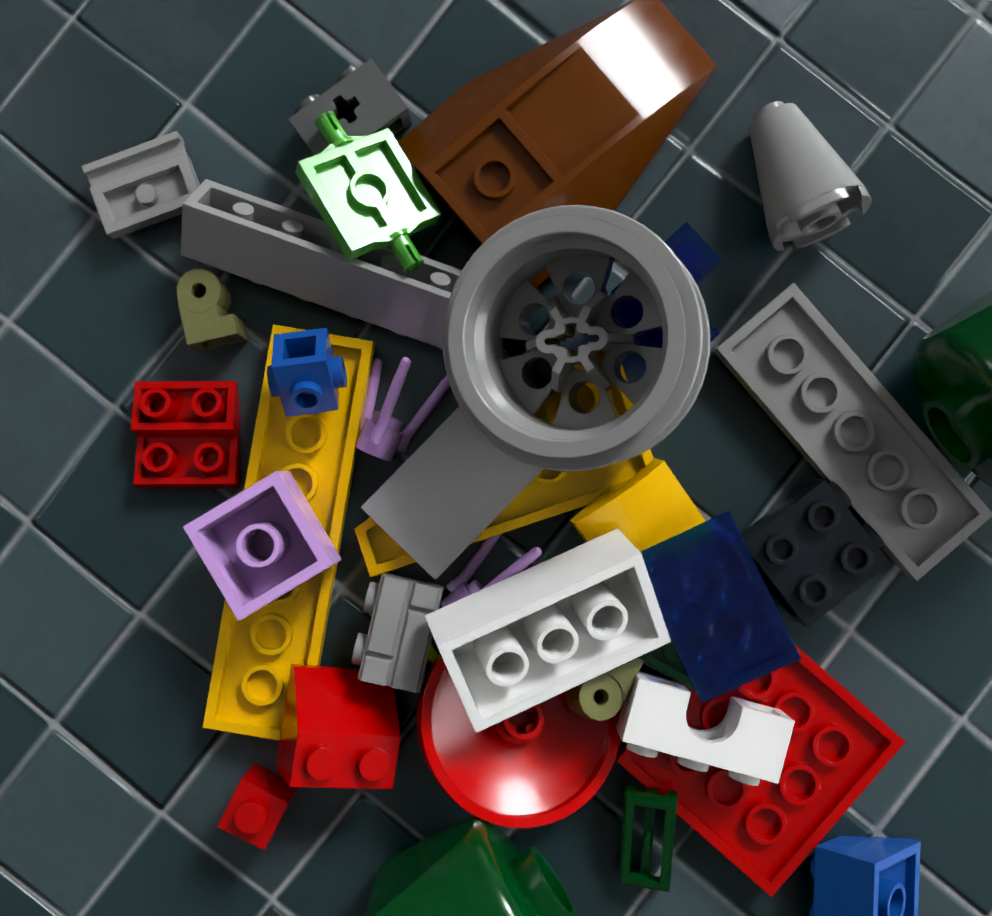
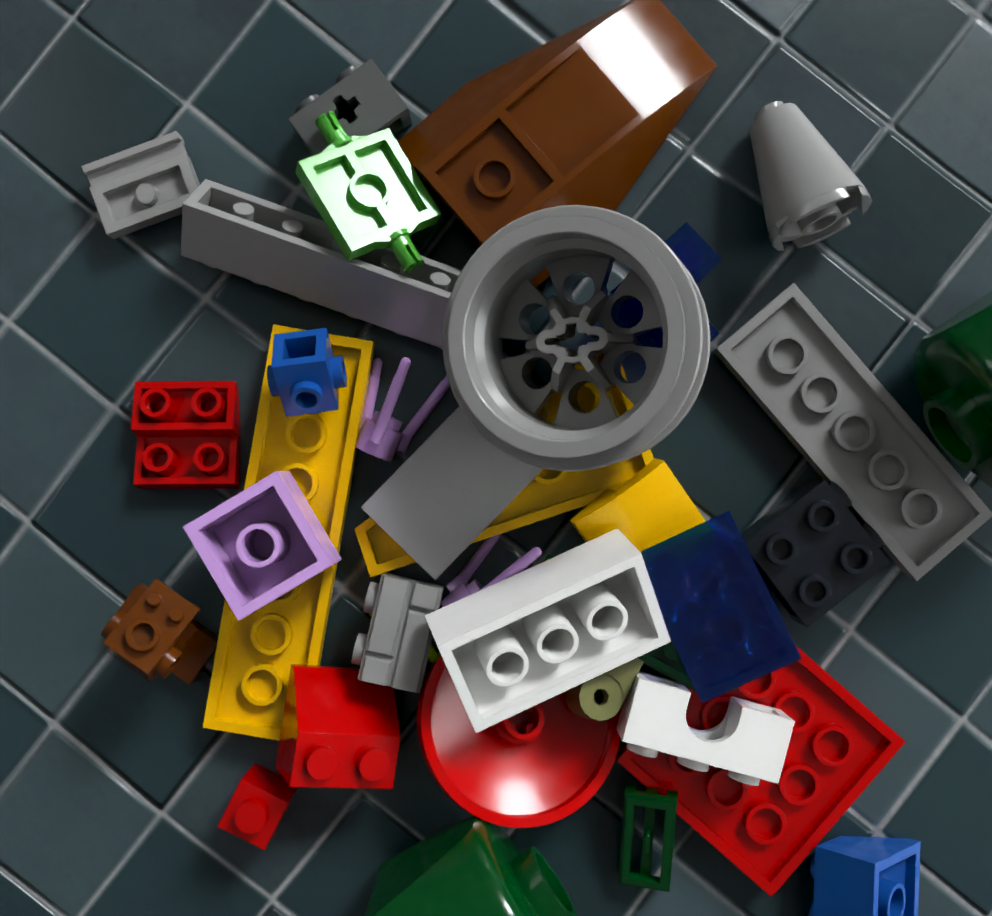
(159, 635): none -> reddish brown tile
(204, 312): olive leg -> none

